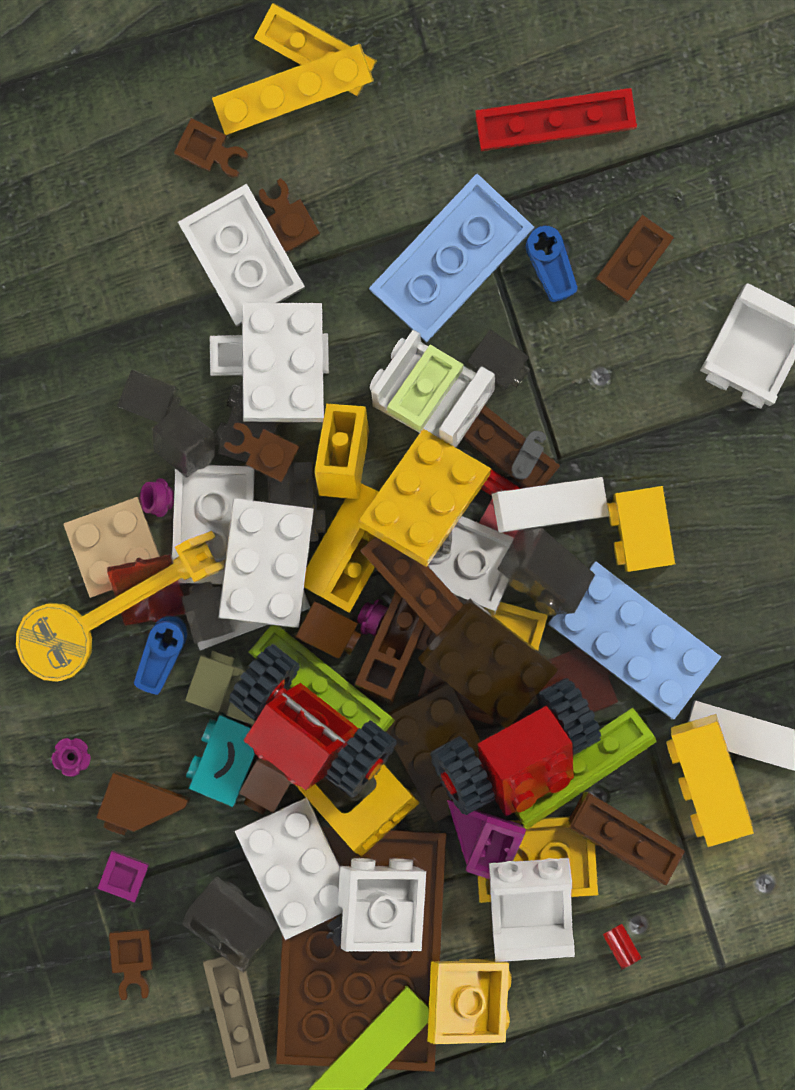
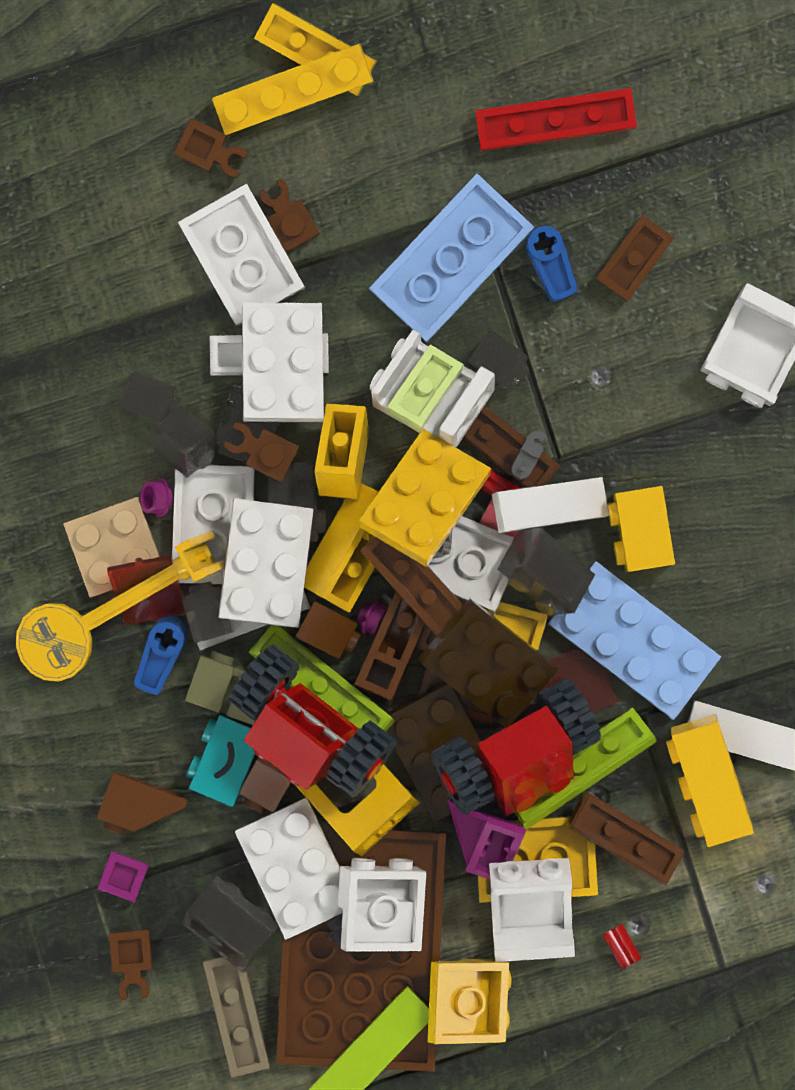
(80, 762): magenta plate -> none

